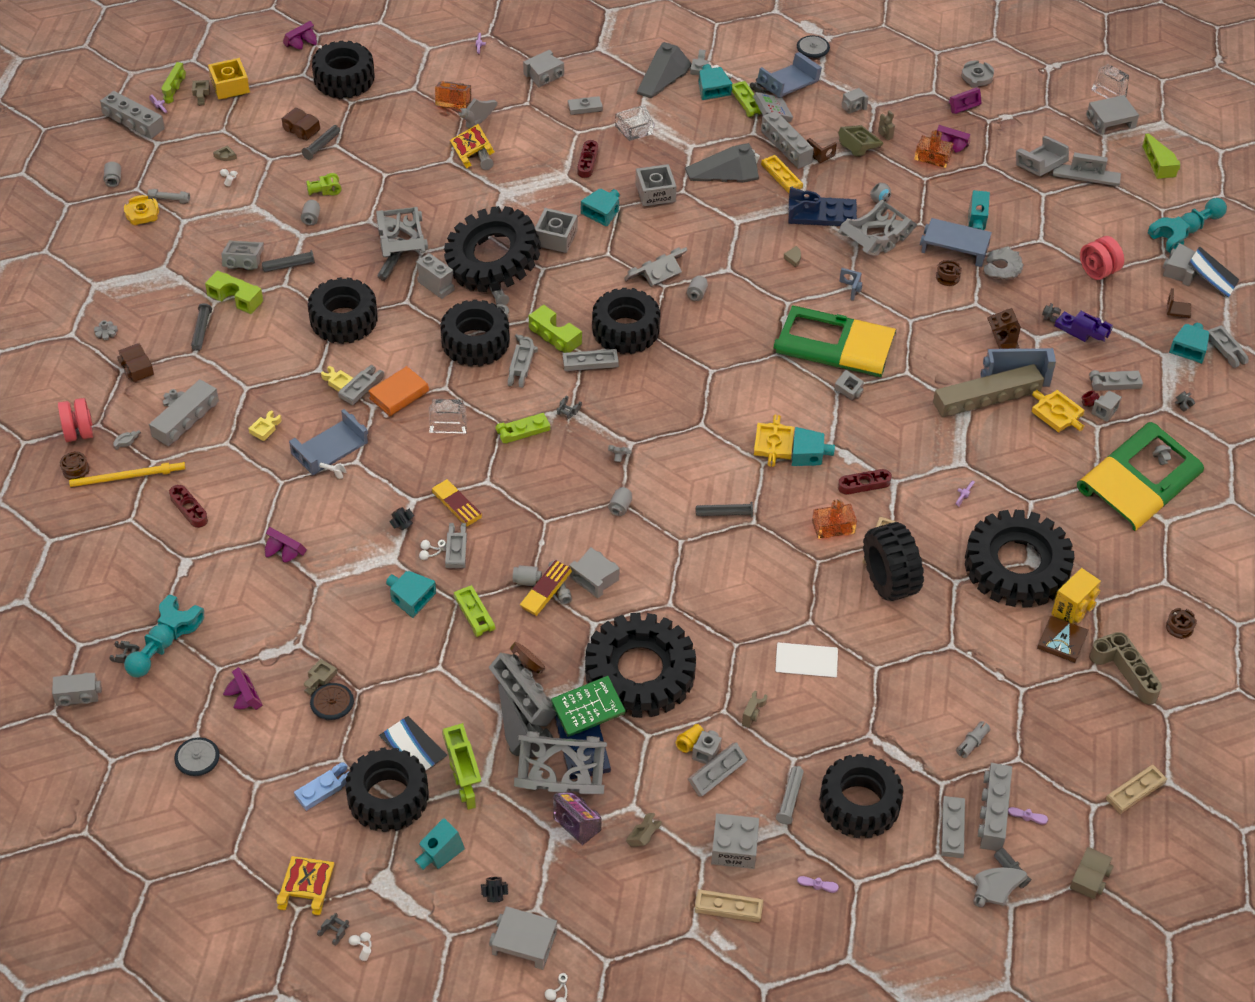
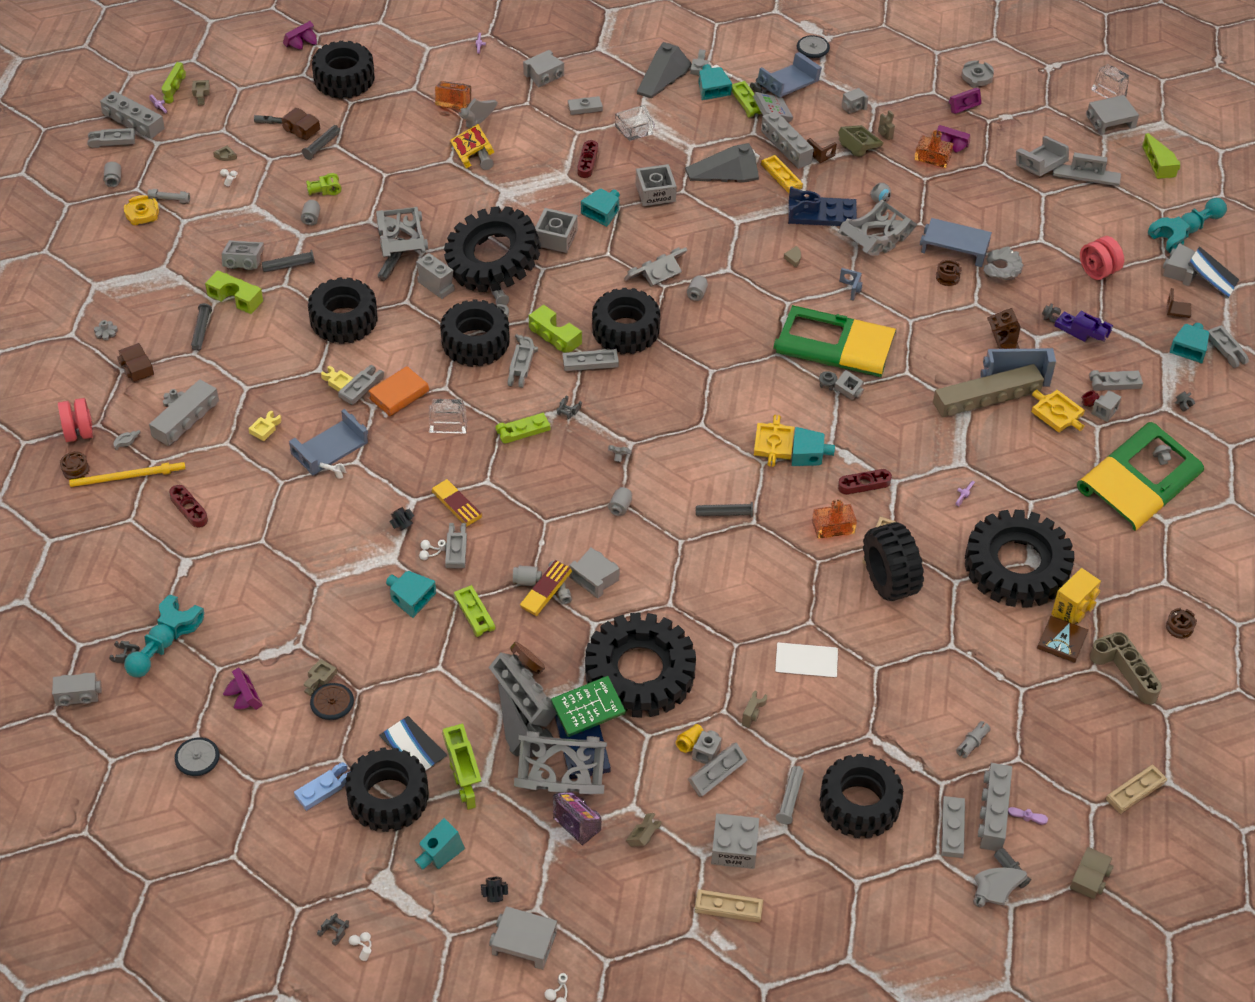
(111, 137): none -> light grey hinge
(228, 78): yellow brick -> none
(267, 119): none -> dark grey pin
(277, 540): magenta tile -> none
(307, 880): yellow flag -> none
(818, 884): lavender piece -> none
(827, 379): none -> dark grey plate
(978, 218): teal torso -> none

